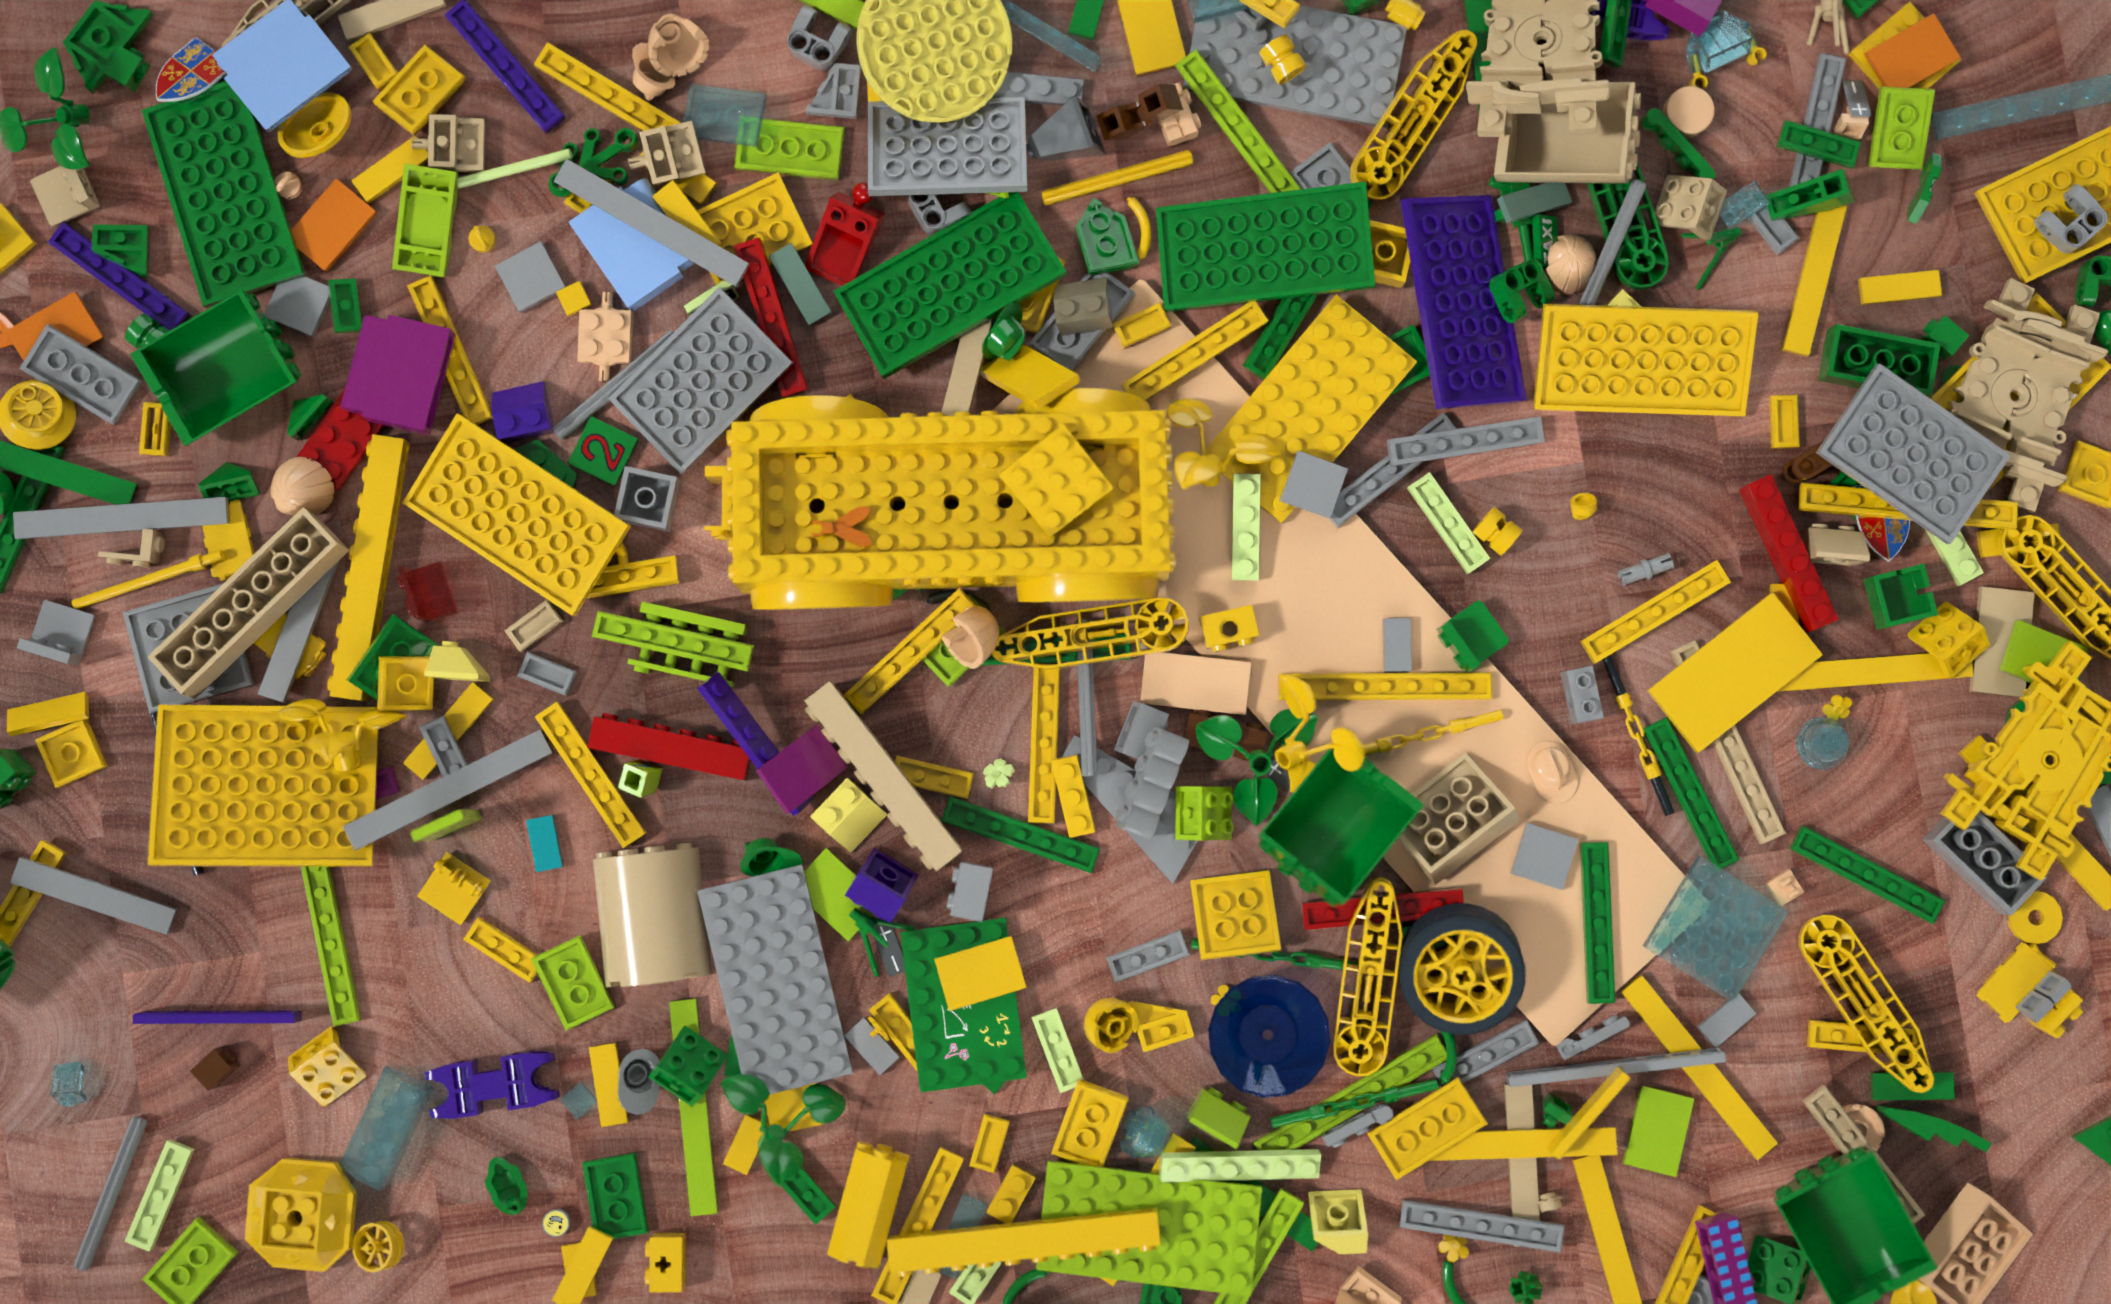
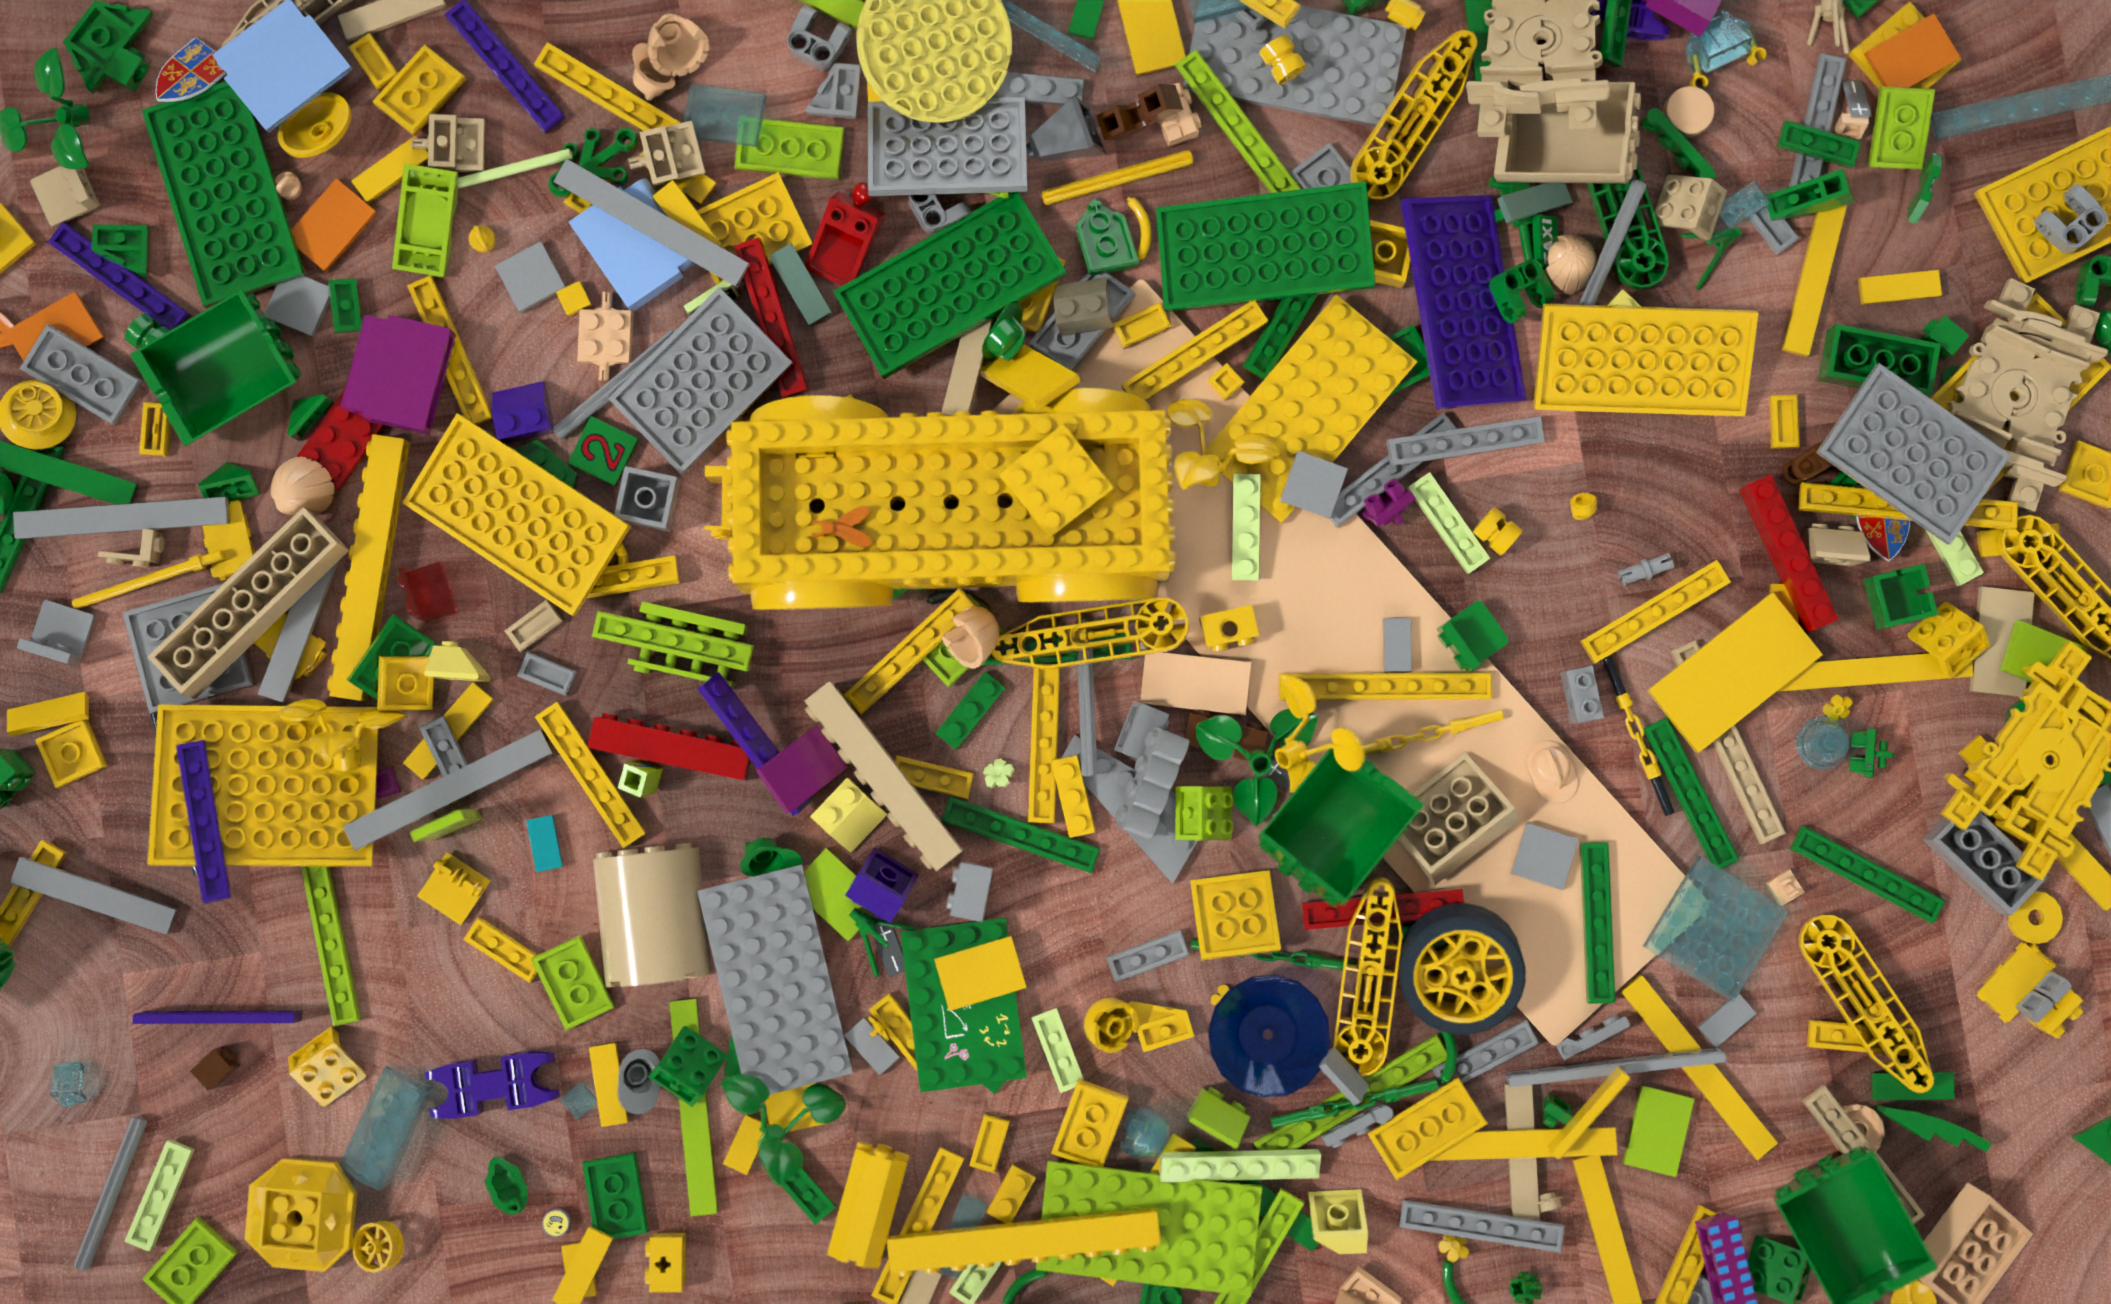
(204, 821): none -> dark purple tile
(970, 710): none -> green plate
(1225, 381): none -> yellow tile
(1344, 1076): none -> light grey tile
(1390, 506): none -> magenta hips
(1868, 741): none -> green hips

